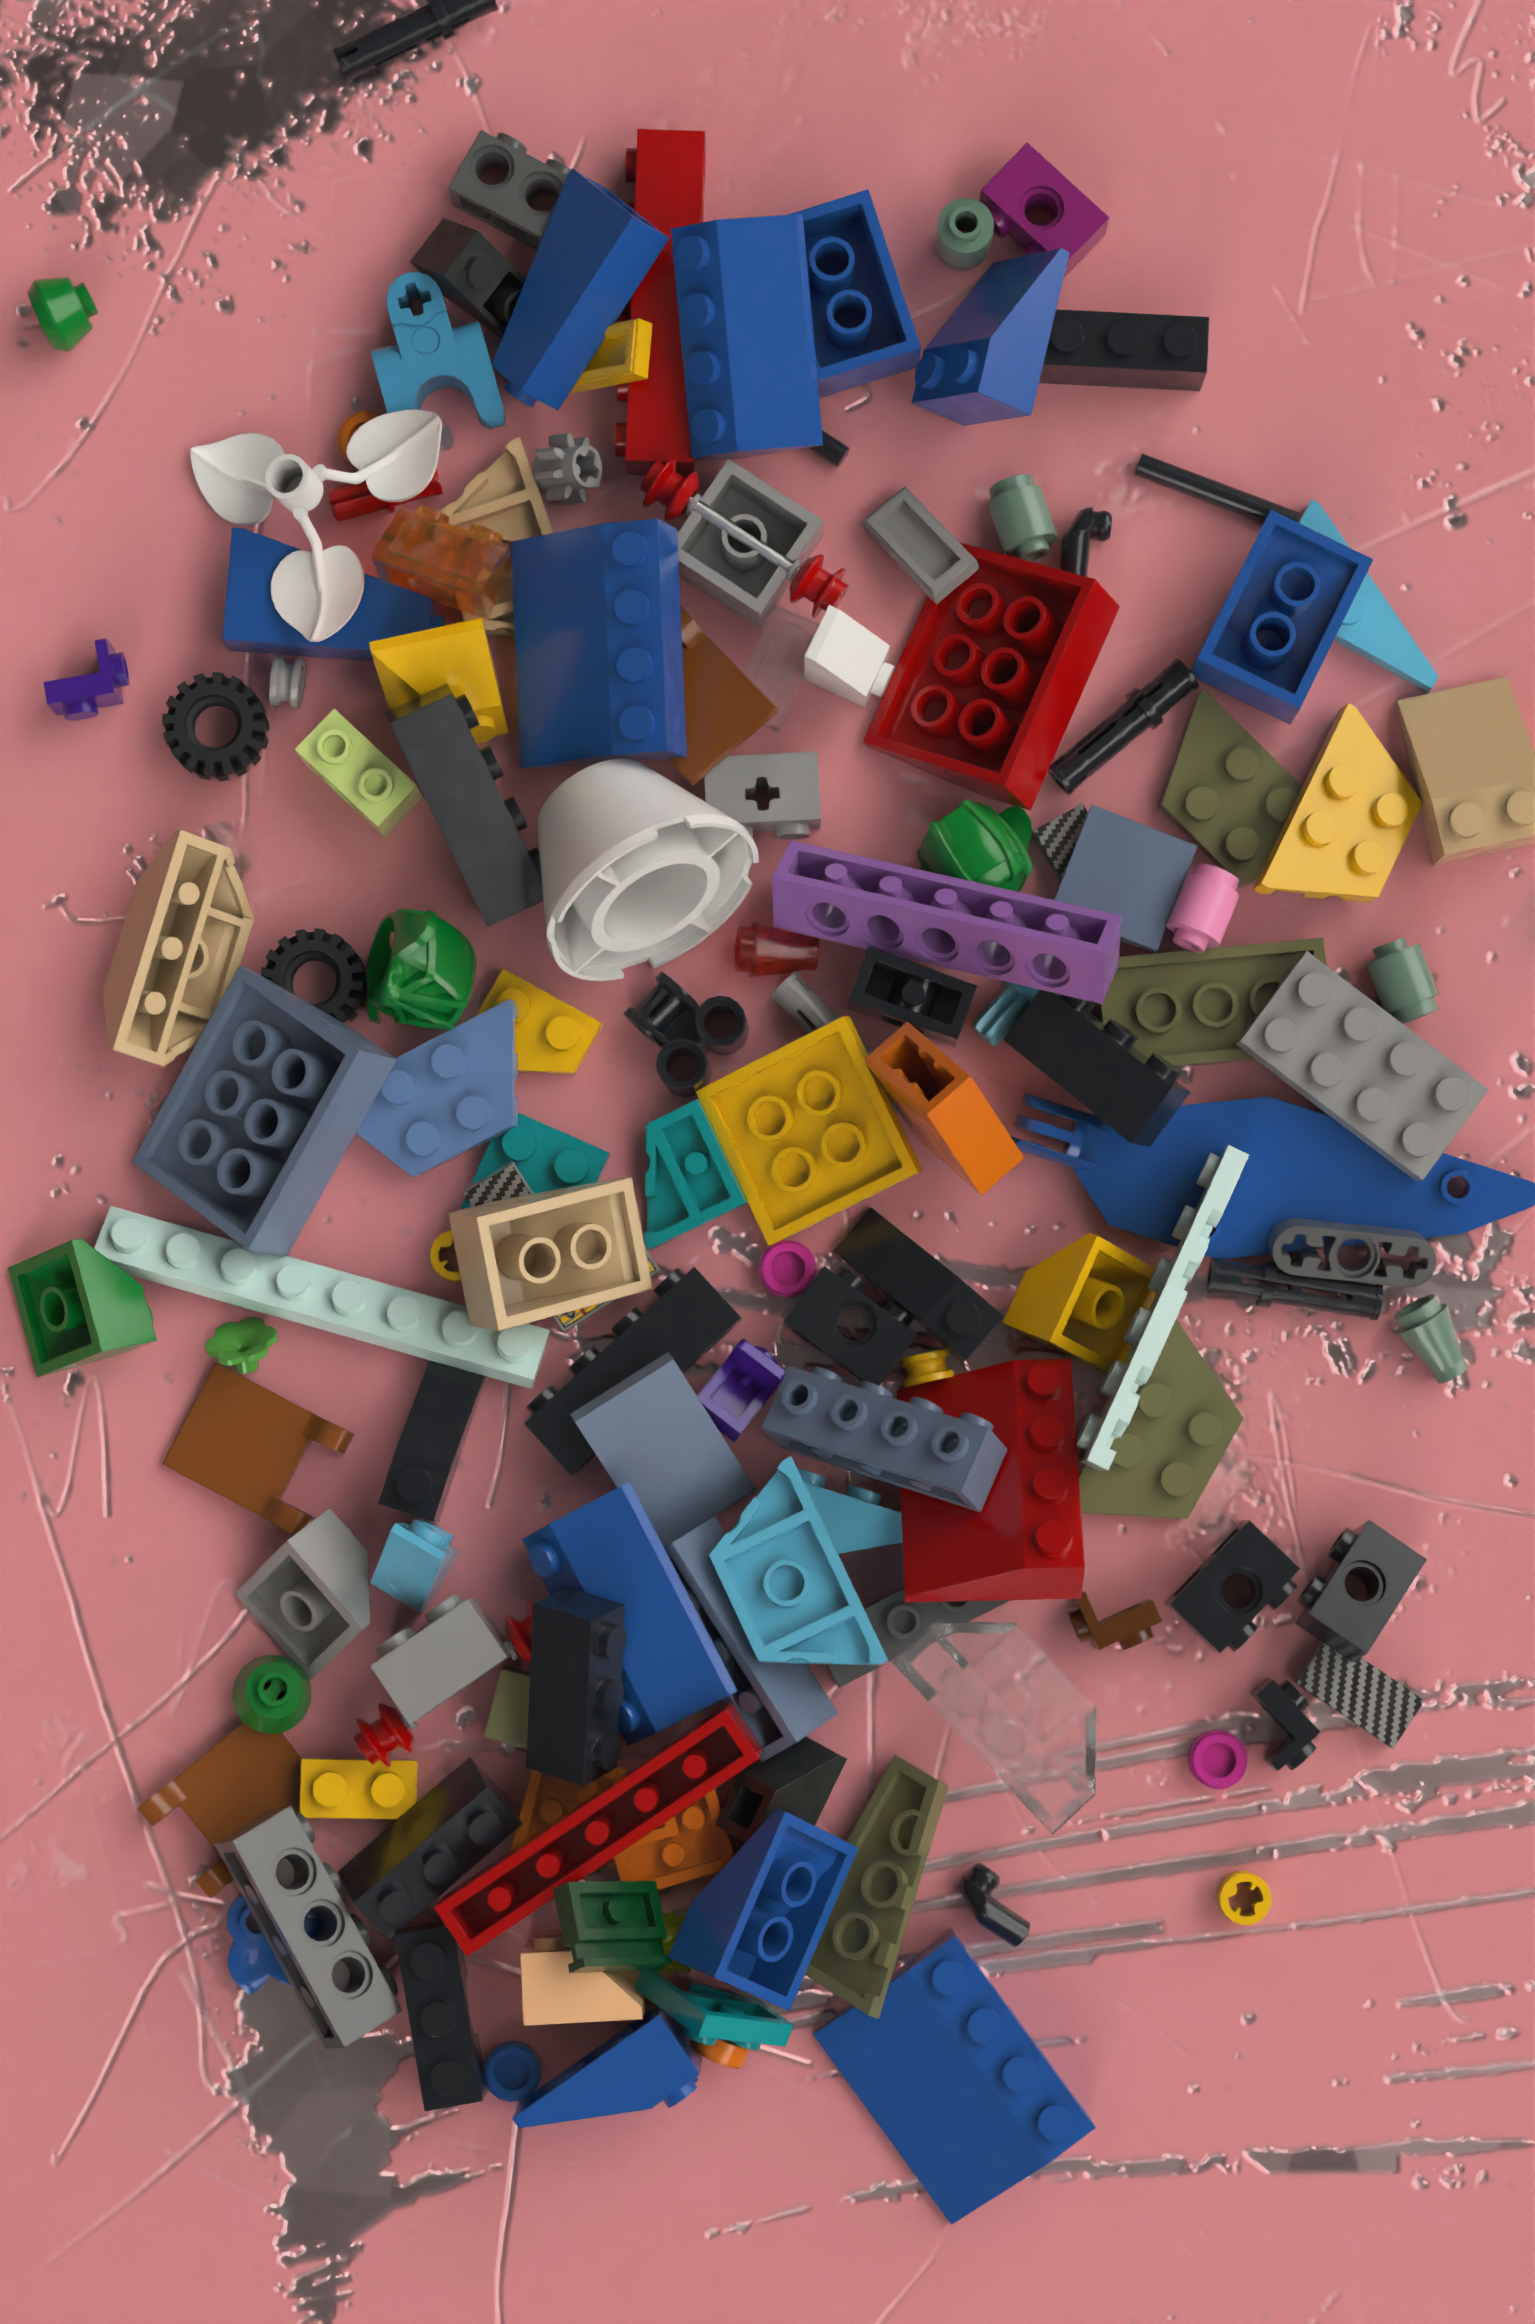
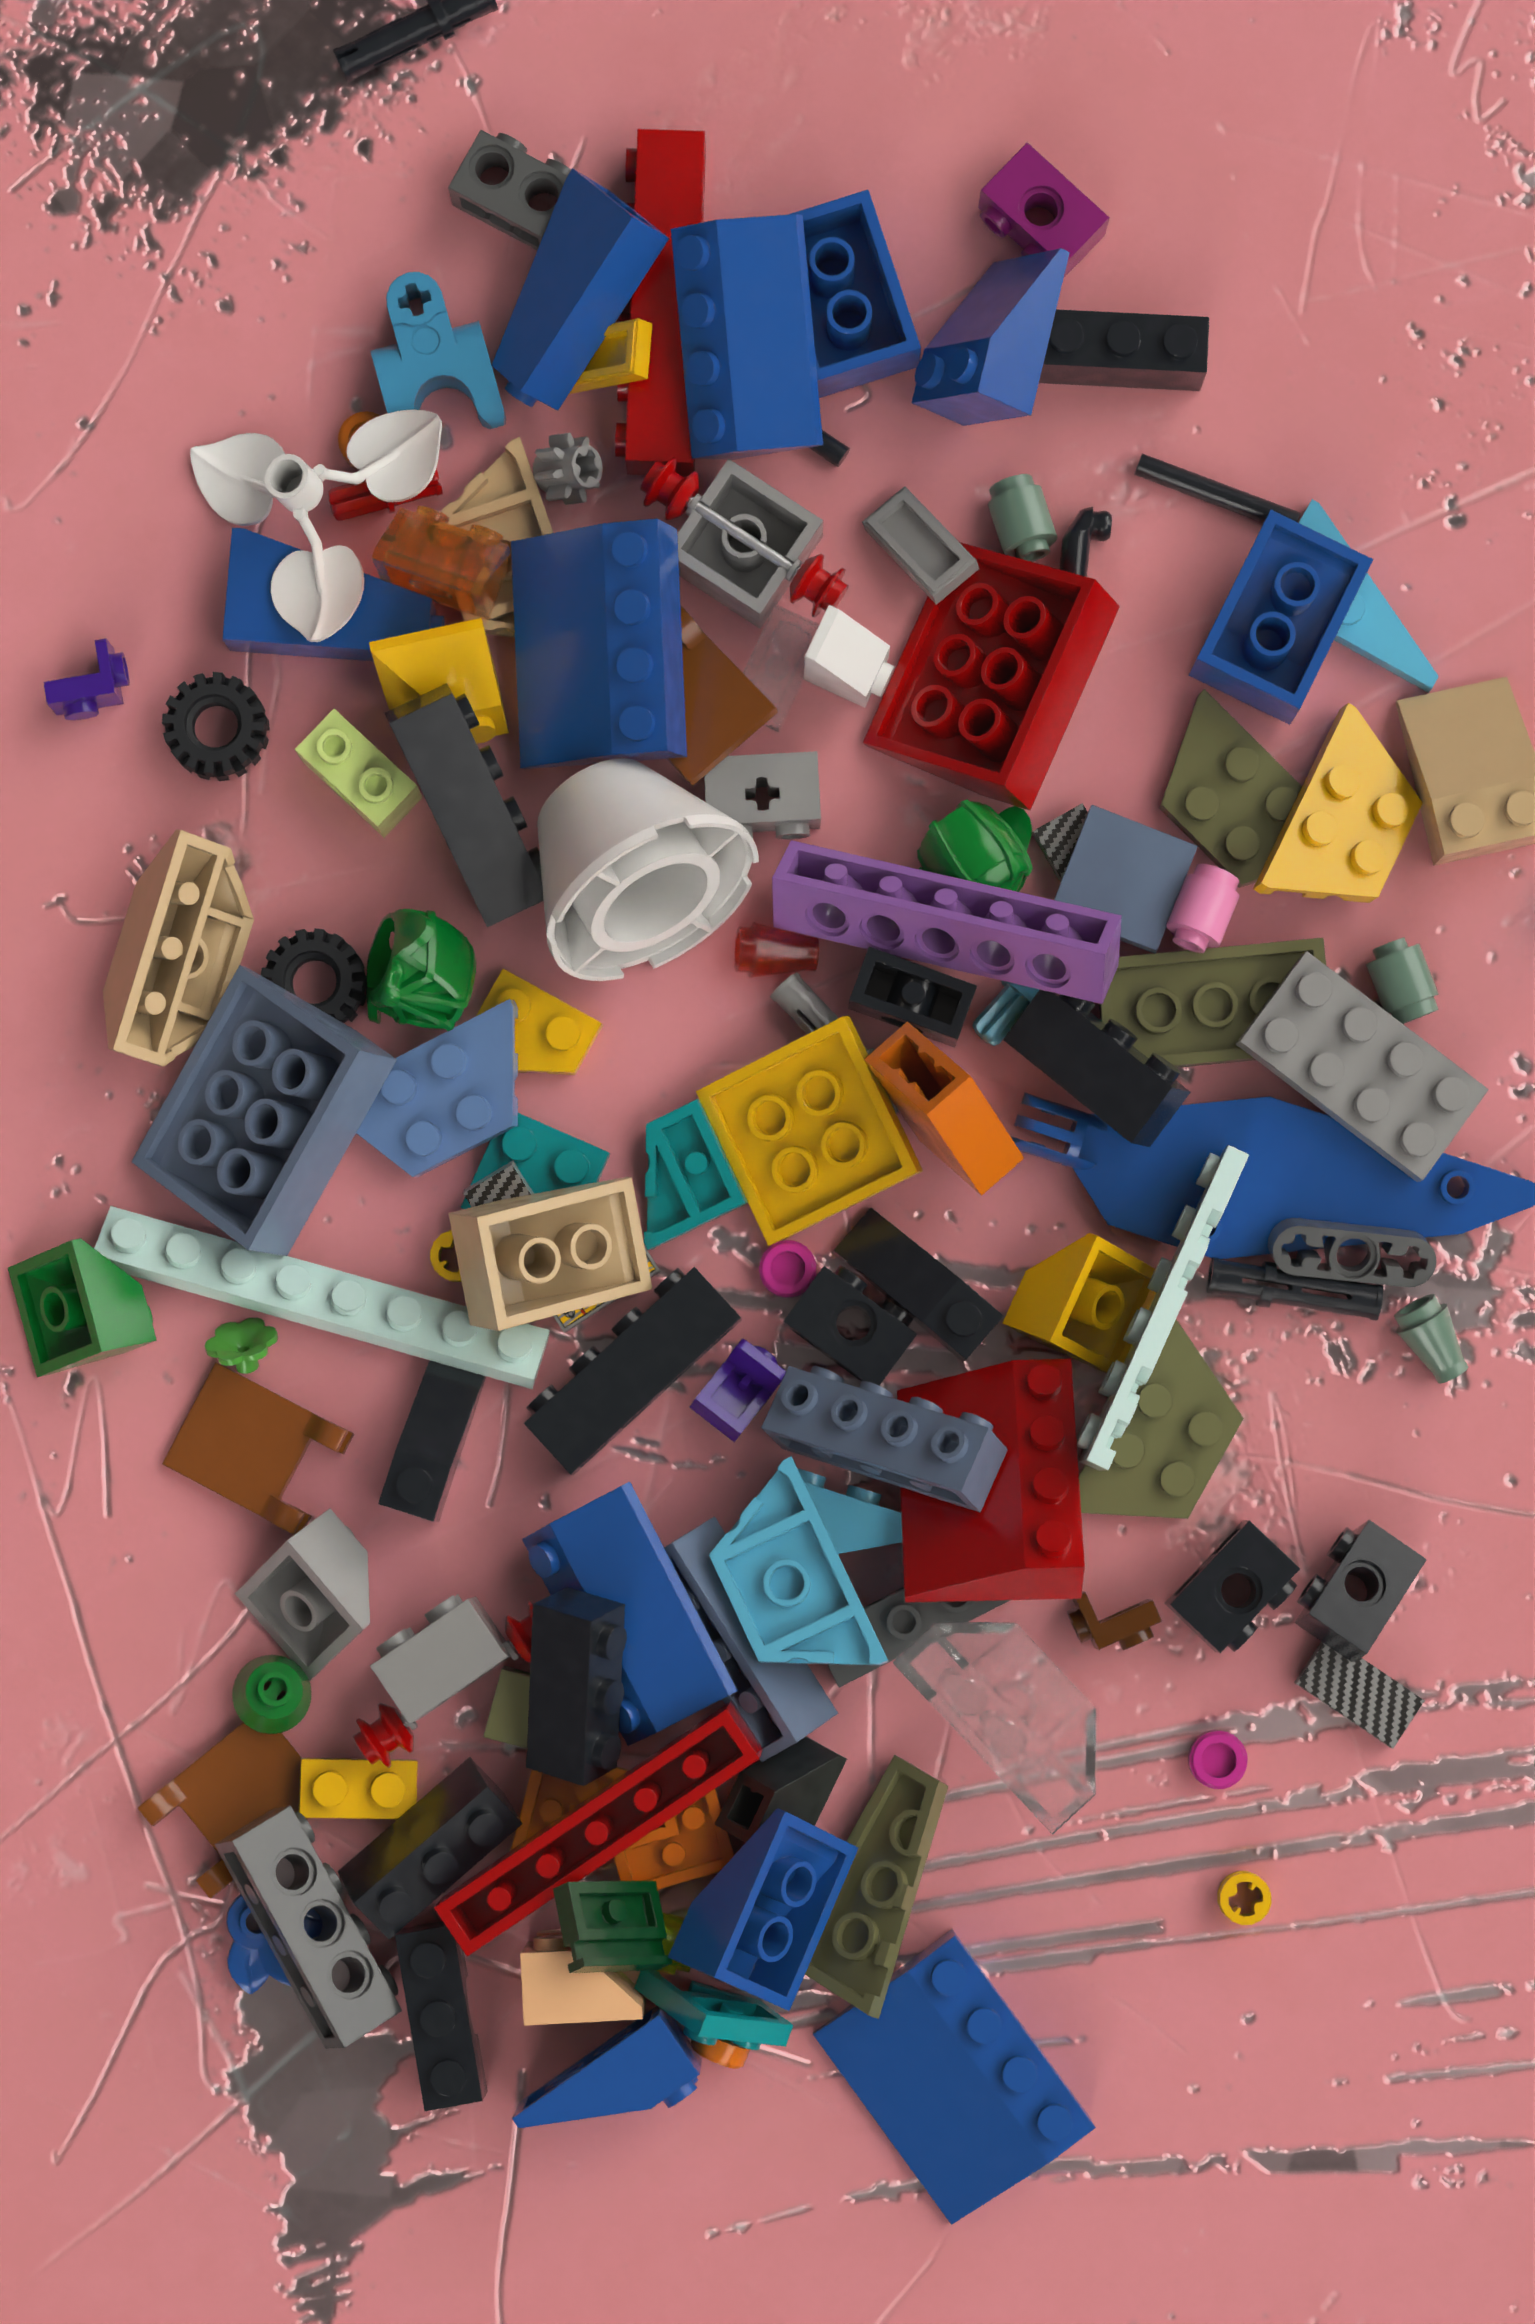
(62, 310): green cone -> none
(287, 682): light grey bush -> none
(414, 1562): medium azure slope -> none
(471, 273): pearl dark grey slope -> none
(512, 2071): blue tile -> none
(666, 1446): sand blue tile -> none
(679, 1026): black piece -> none
(926, 1367): yellow bush -> none
(959, 248): sand green brick -> none
(987, 1910): black arm -> none
(1140, 711): black pin -> none
(1286, 1707): black bracket -> none

